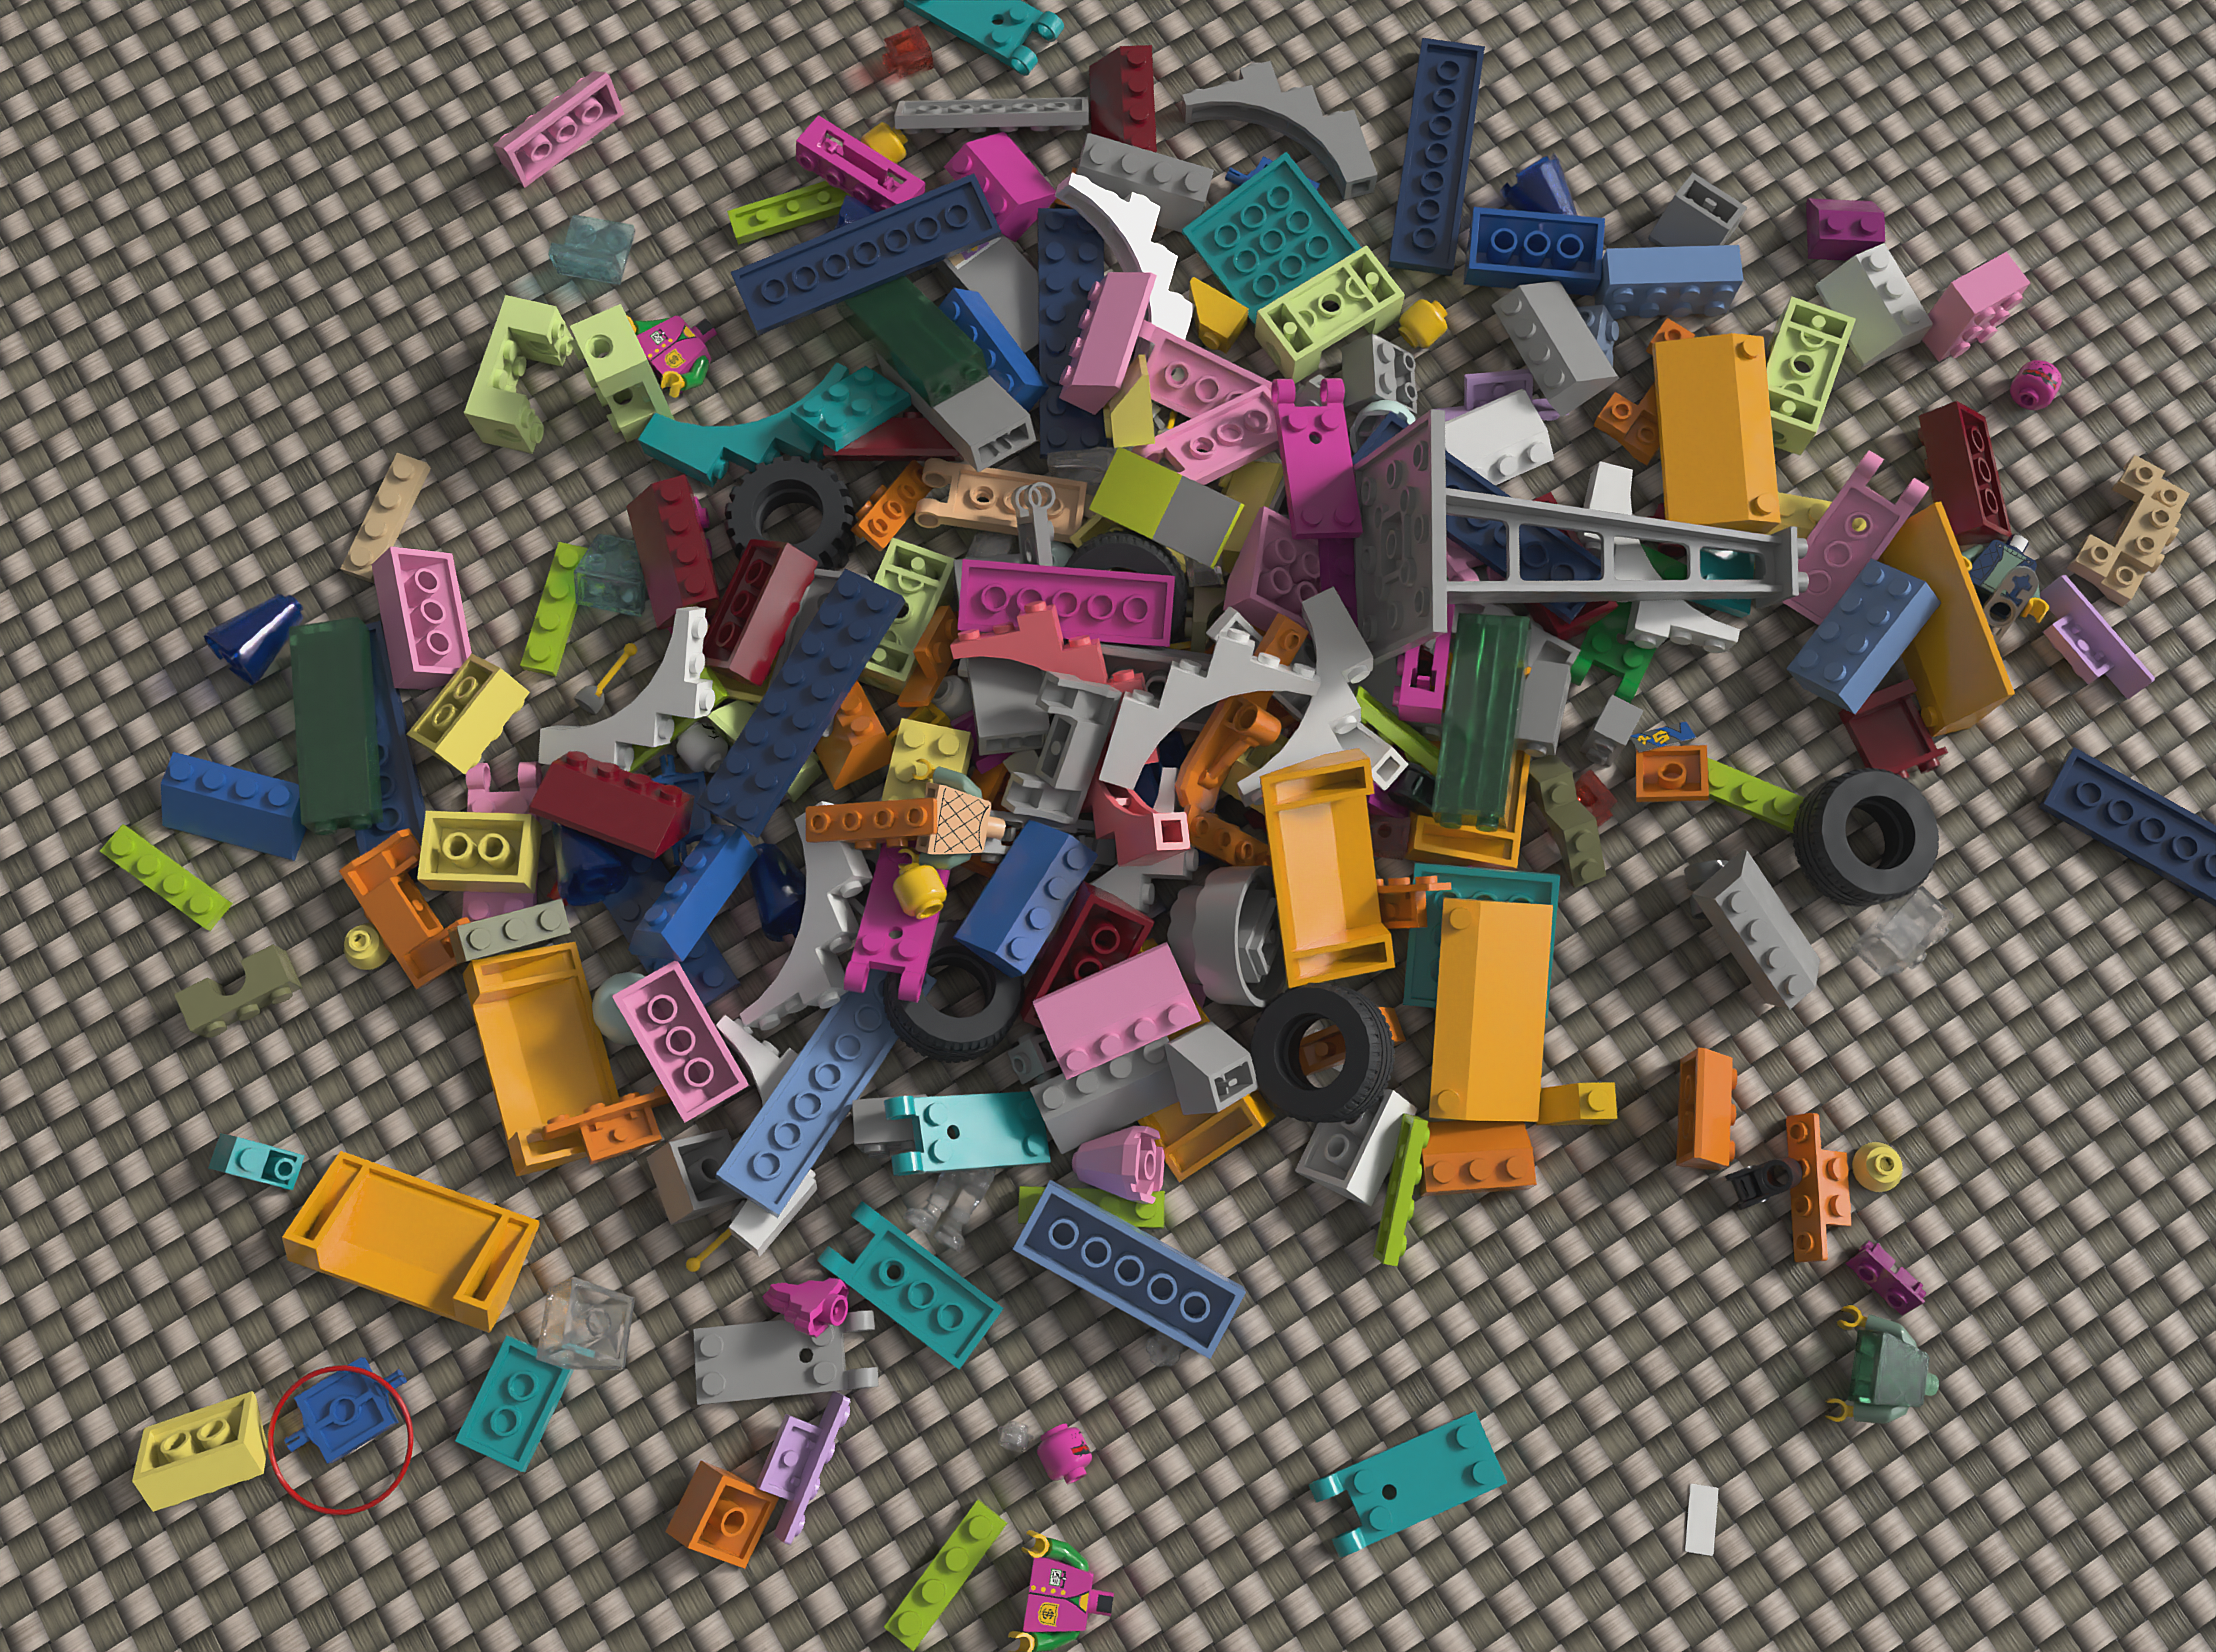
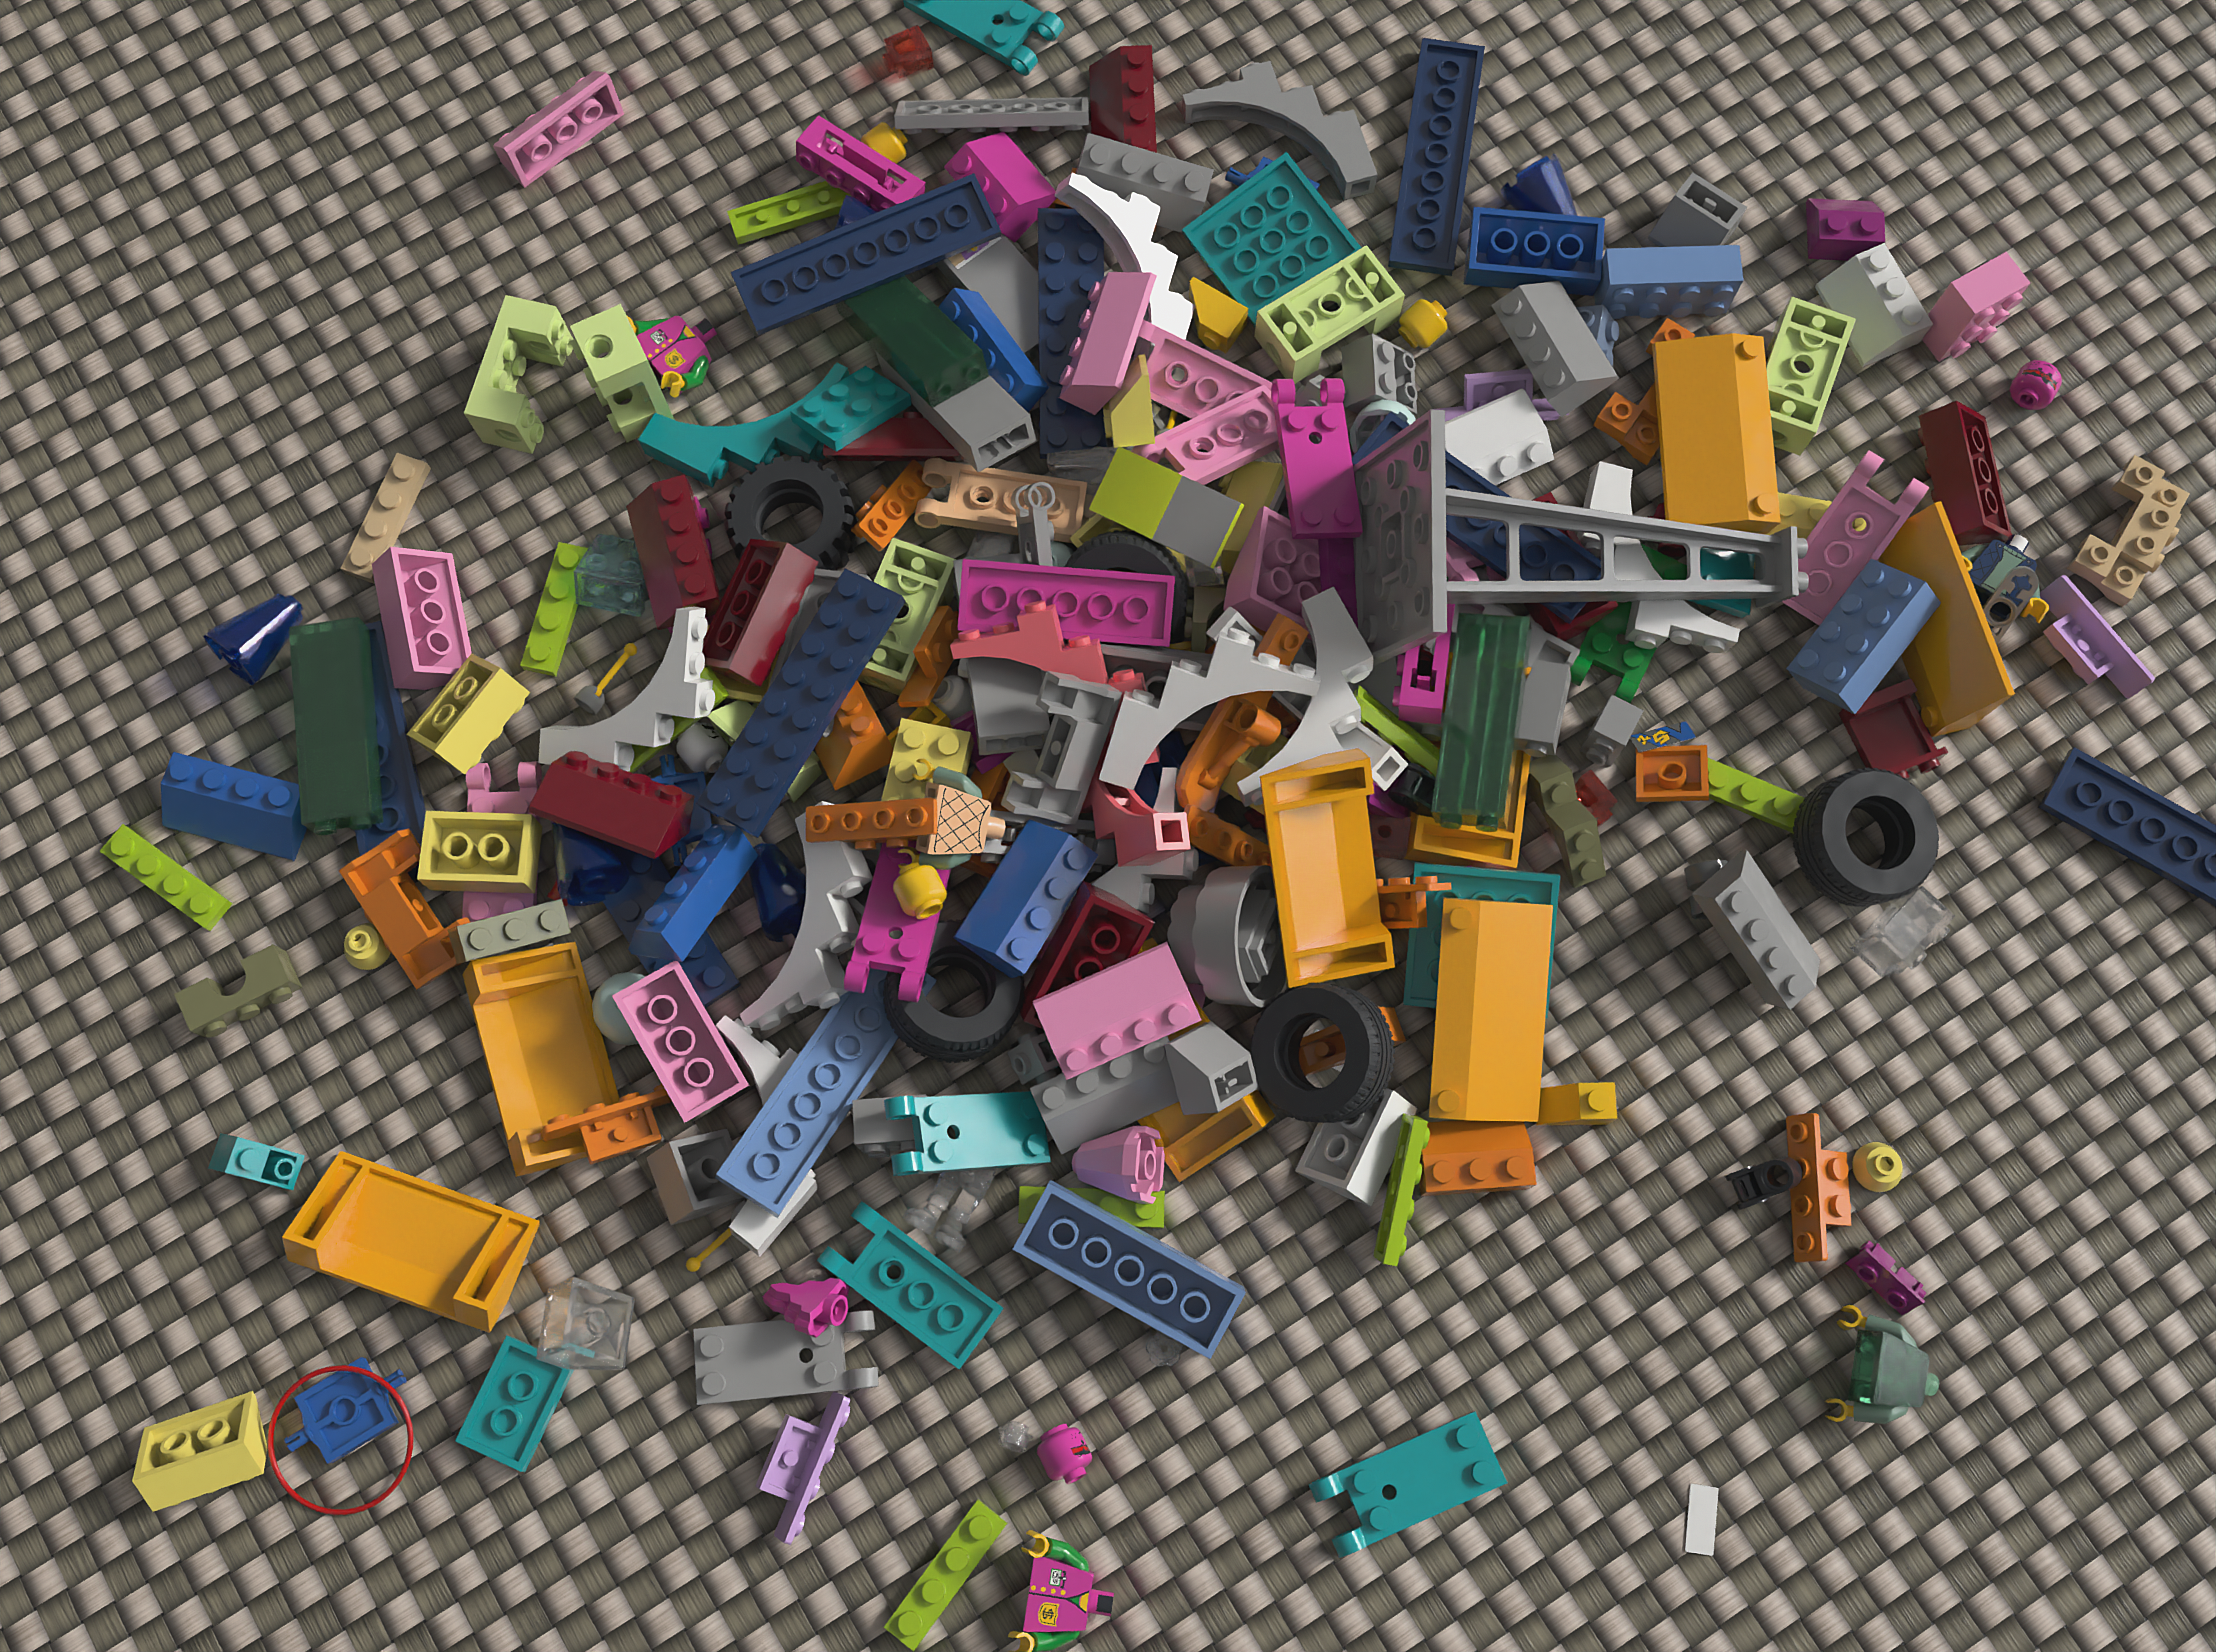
(594, 249): clear light blue bracket -> none
(721, 1515): orange slope -> none
(1705, 1110): orange slope -> none

